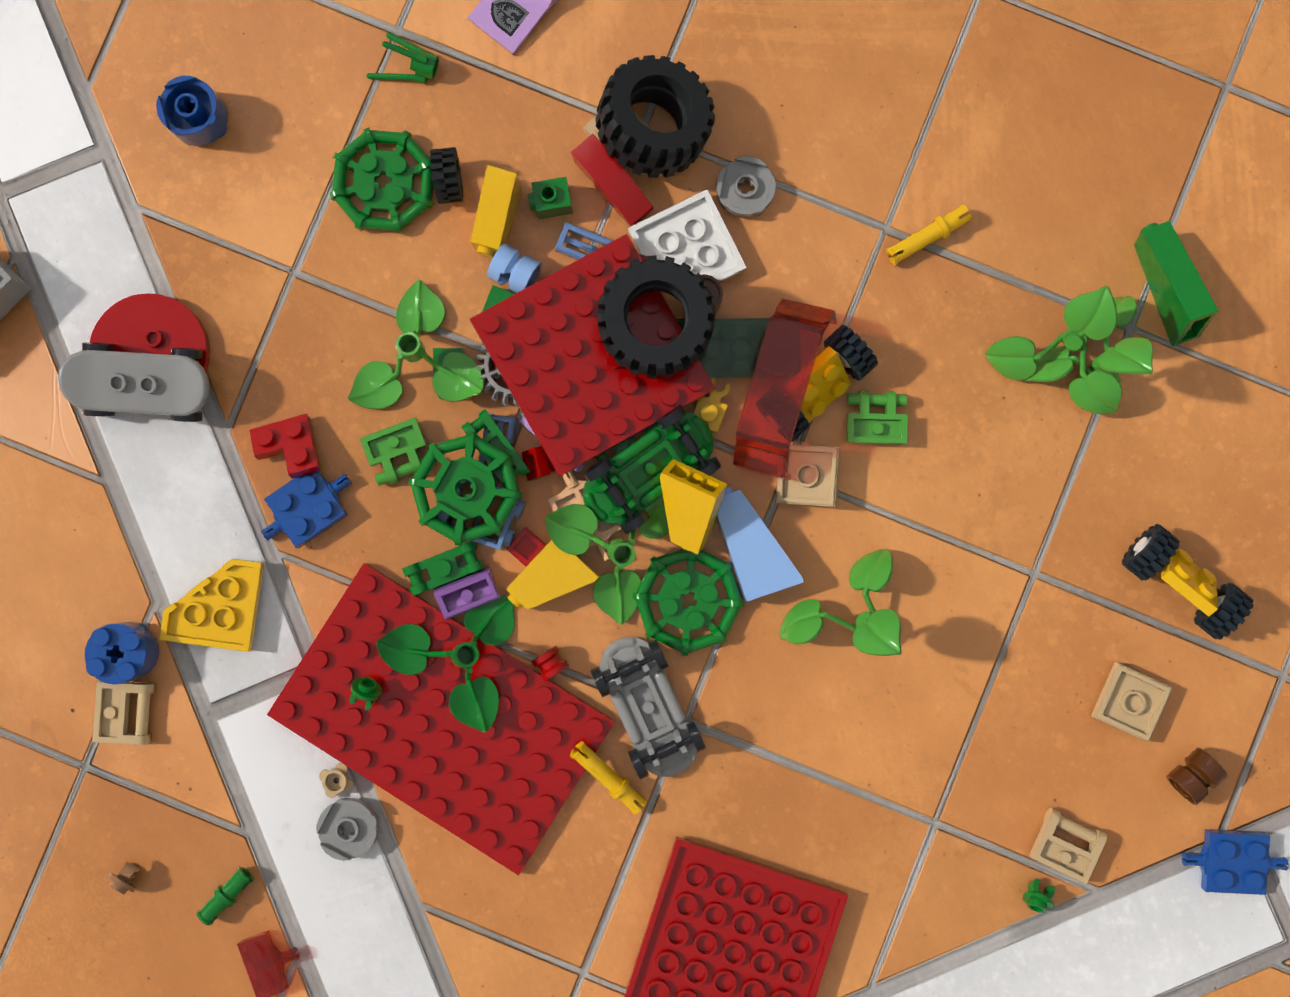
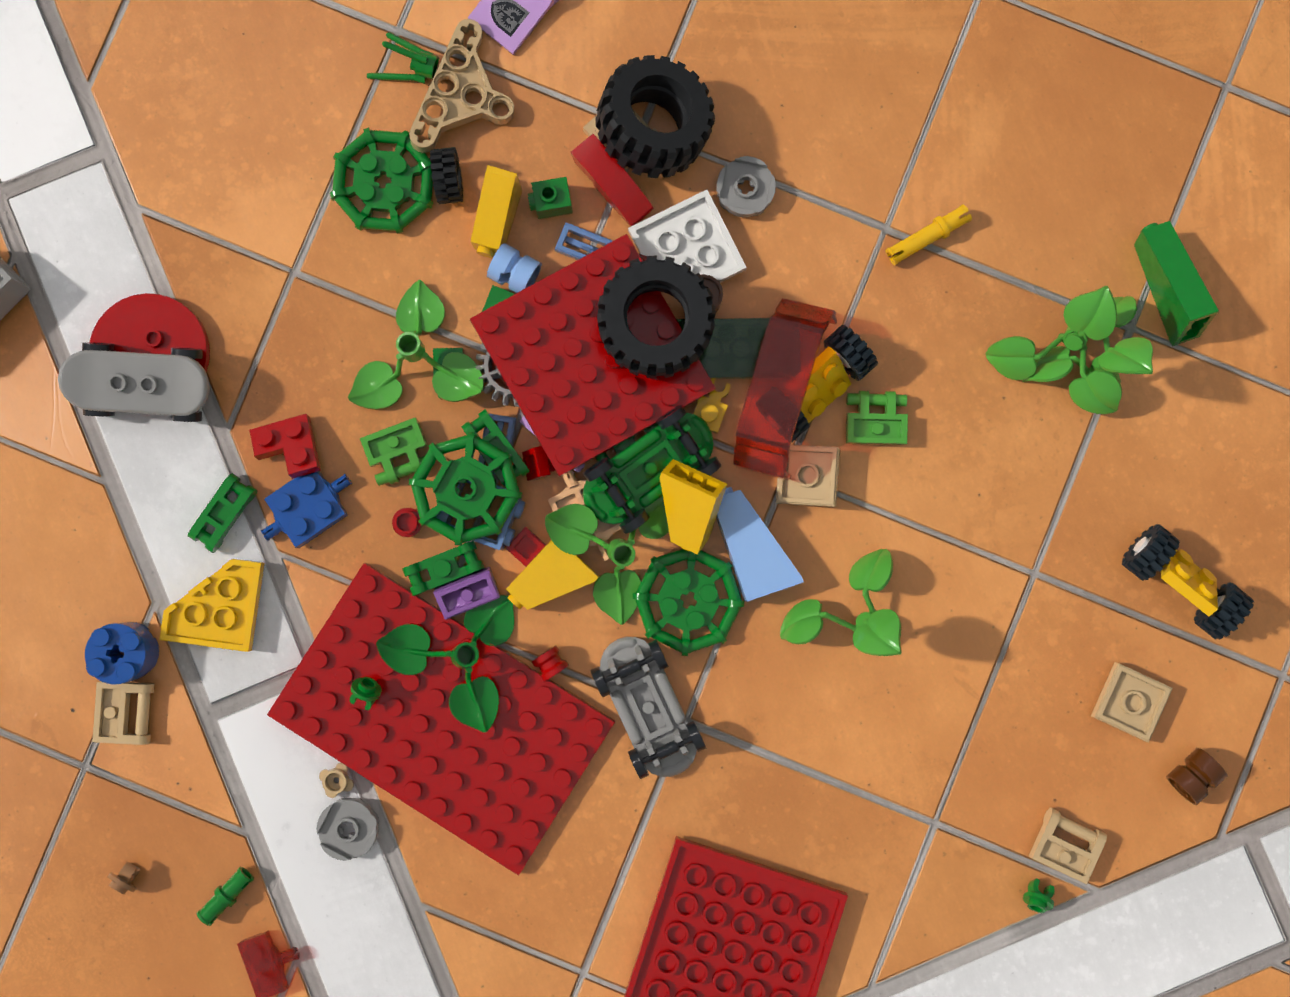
(192, 111): blue brick -> none
(222, 513): none -> green plate
(406, 522): none -> red plate
(466, 79): none -> tan beam
(617, 785): yellow pin -> none
(1235, 862): blue plate -> none

